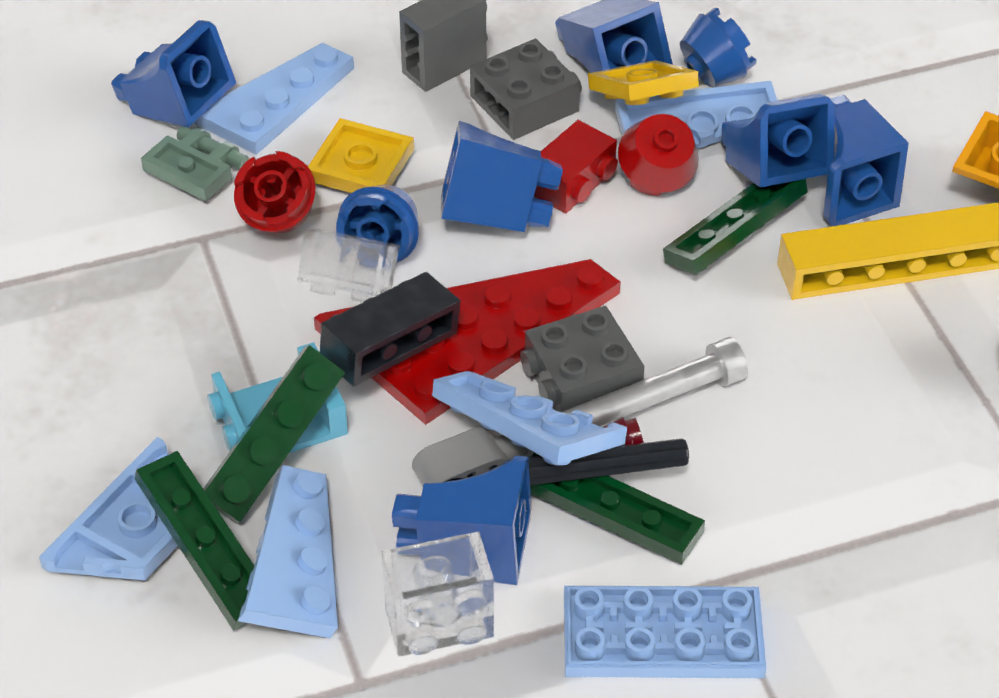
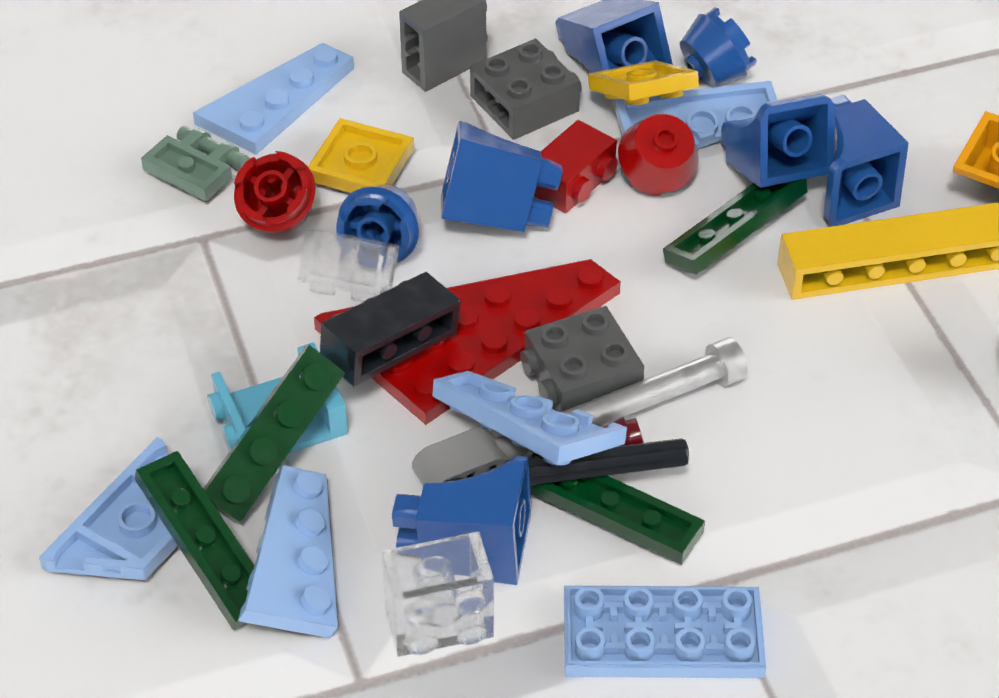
(178, 78): blue hips -> none

